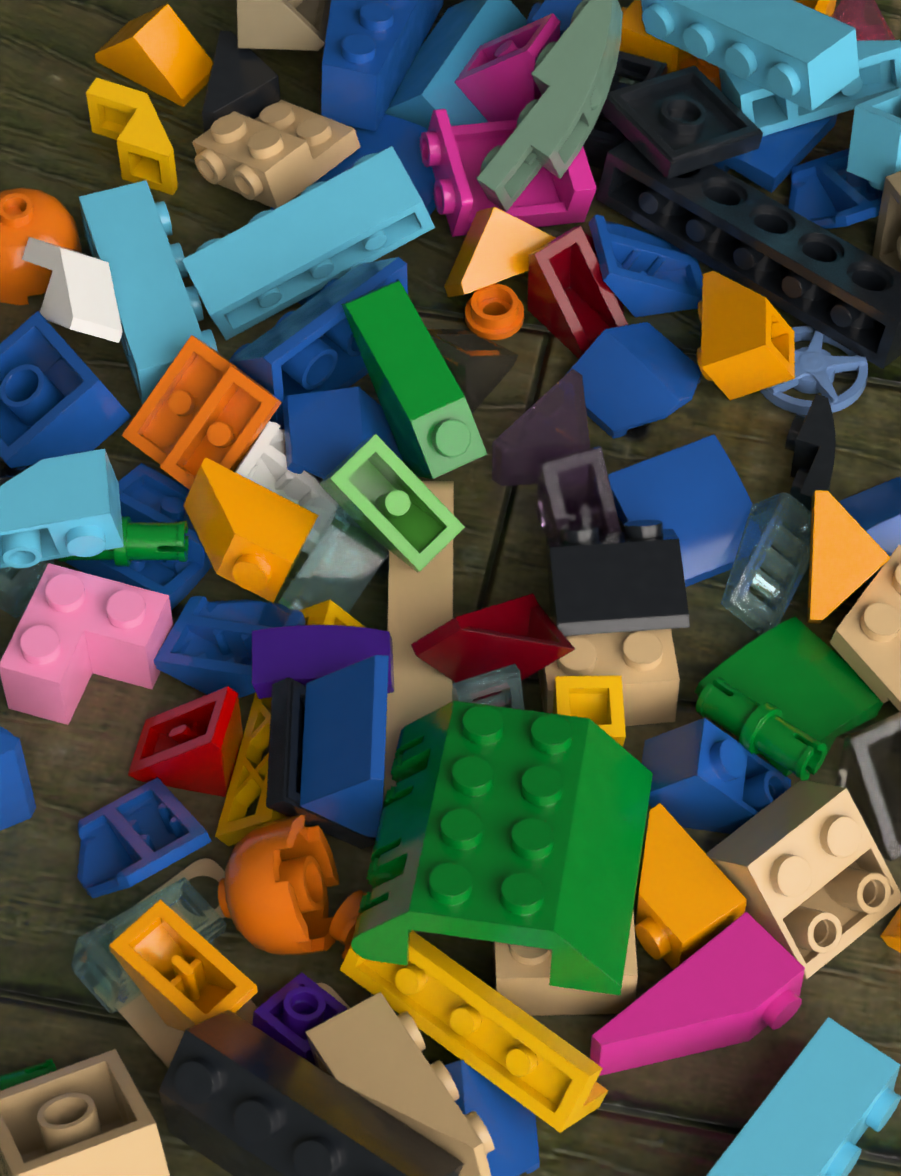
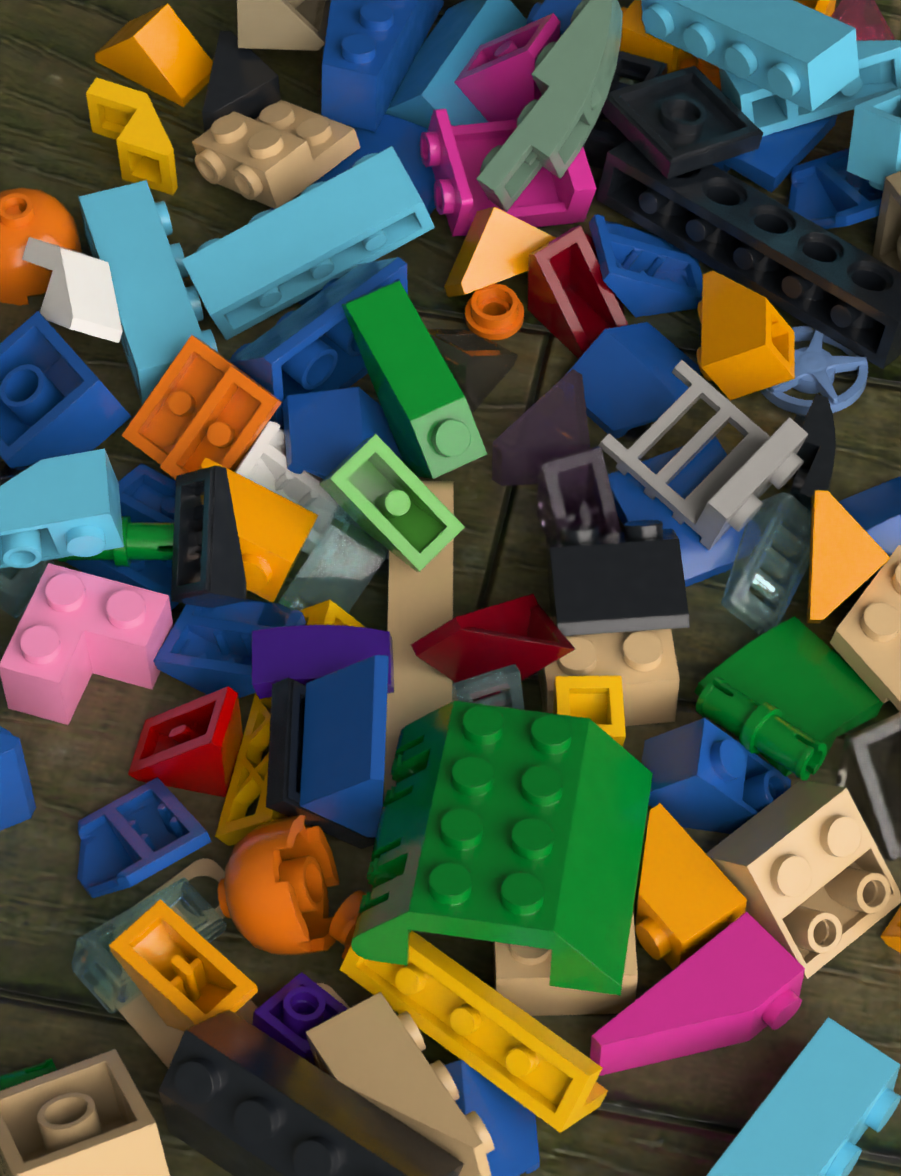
(206, 542): none -> black slope
(734, 486): none -> light grey plate

